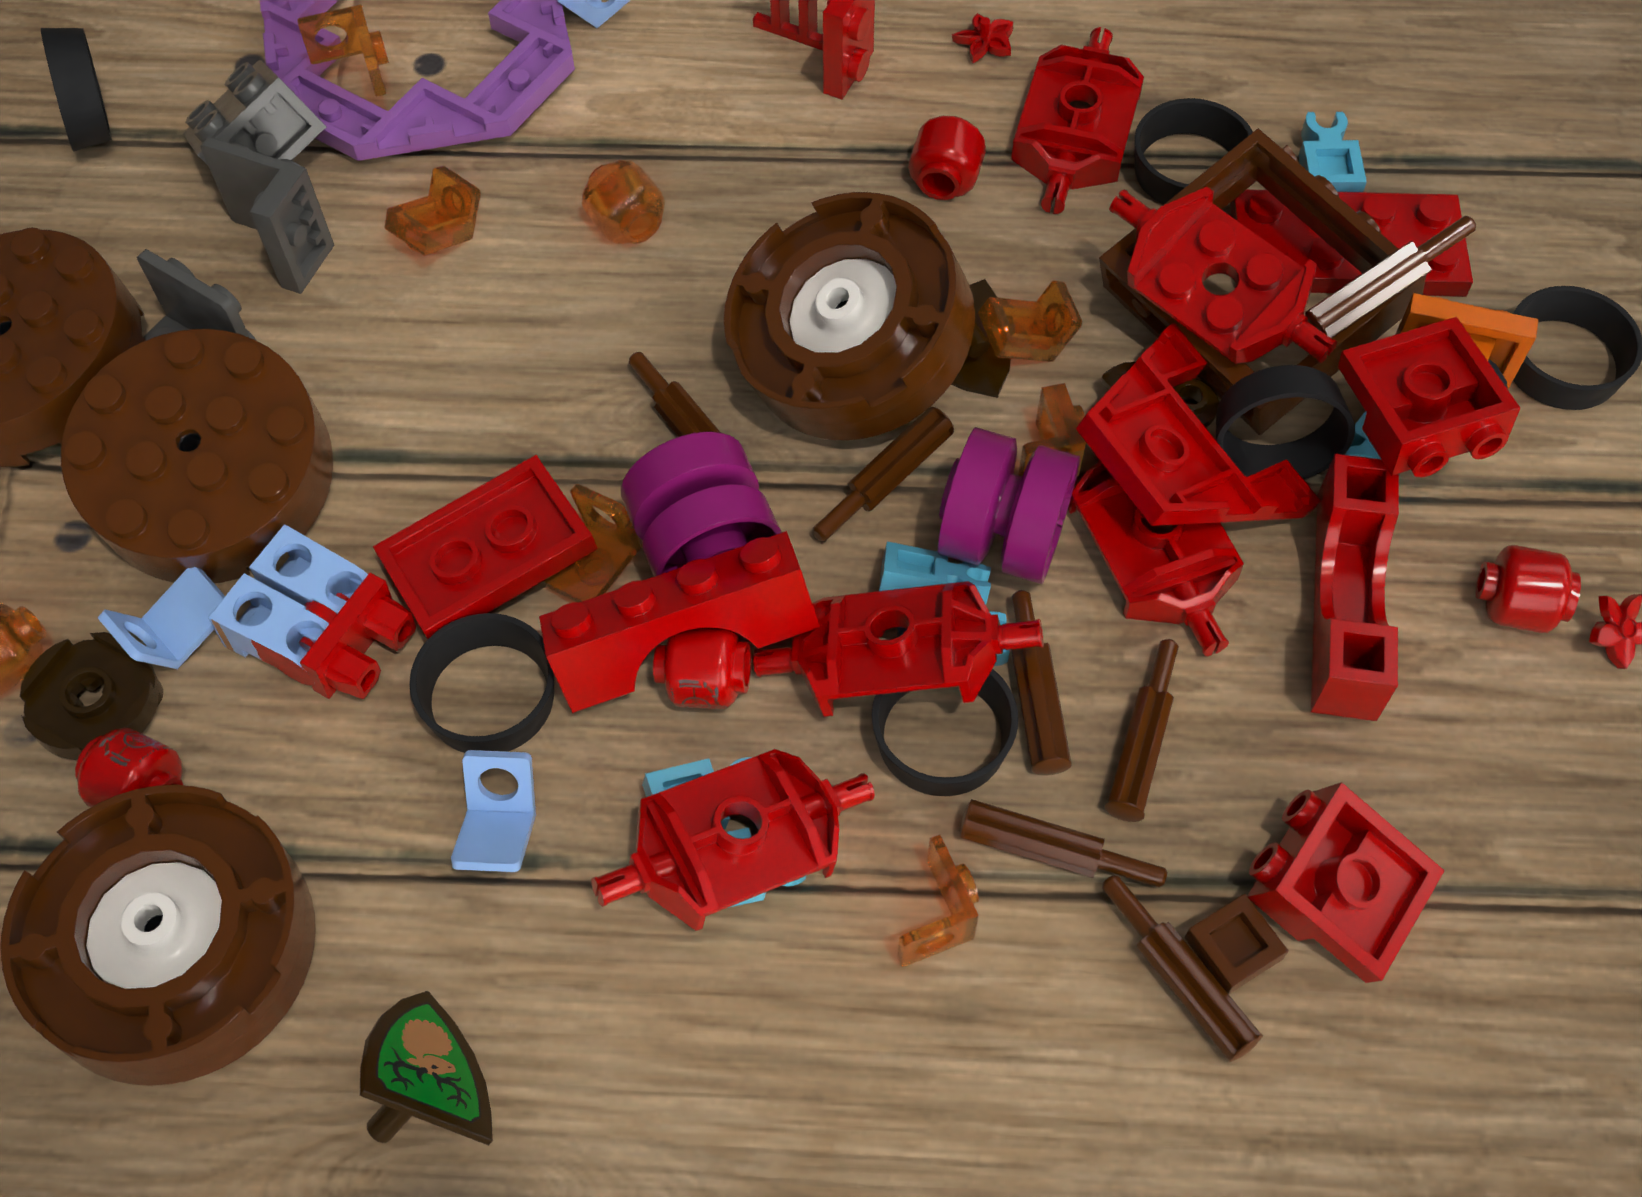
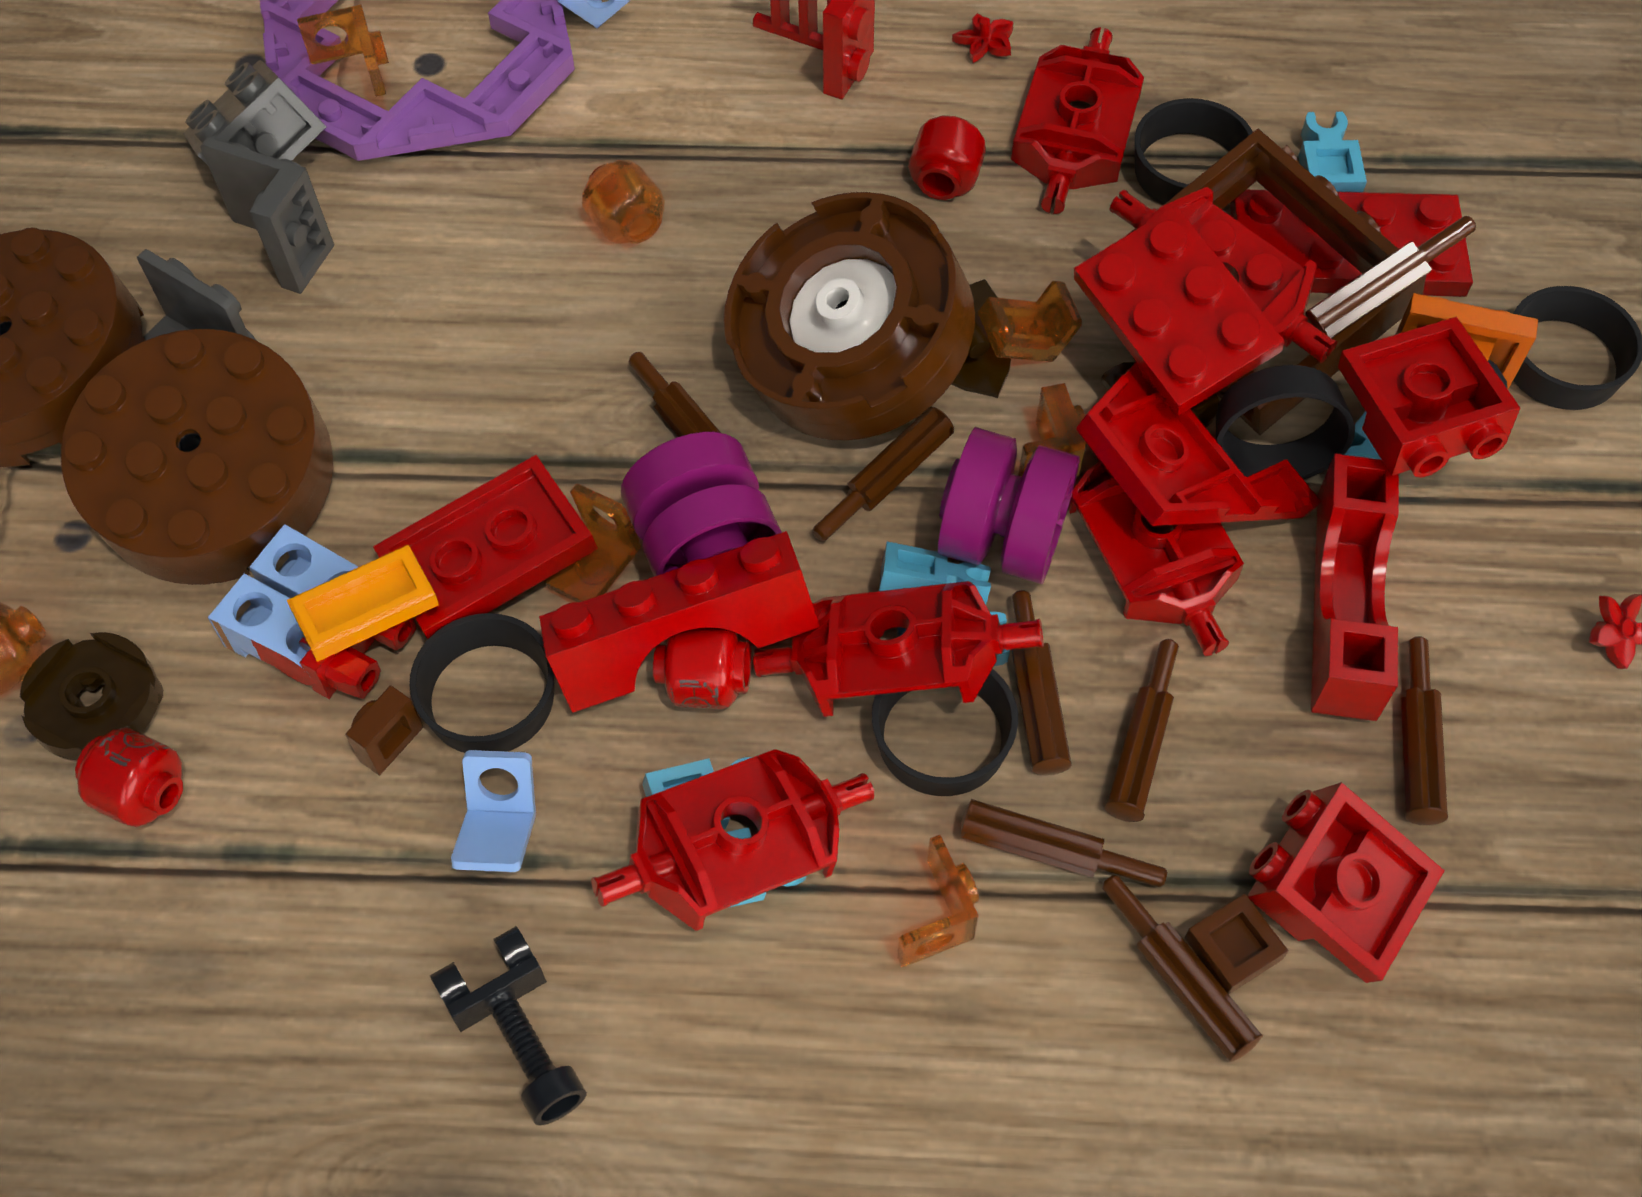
(76, 86): black tyre -> none
(159, 936): reddish brown piece -> none
(172, 625): light blue bracket -> none
(363, 602): none -> light orange tile
(383, 729): none -> reddish brown plate
(425, 1070): shield -> none
(437, 219): clear orange bracket -> none
(551, 1090): none -> black bar
(1178, 310): none -> red plate
(1423, 742): none -> reddish brown axle
(1529, 589): red head -> none

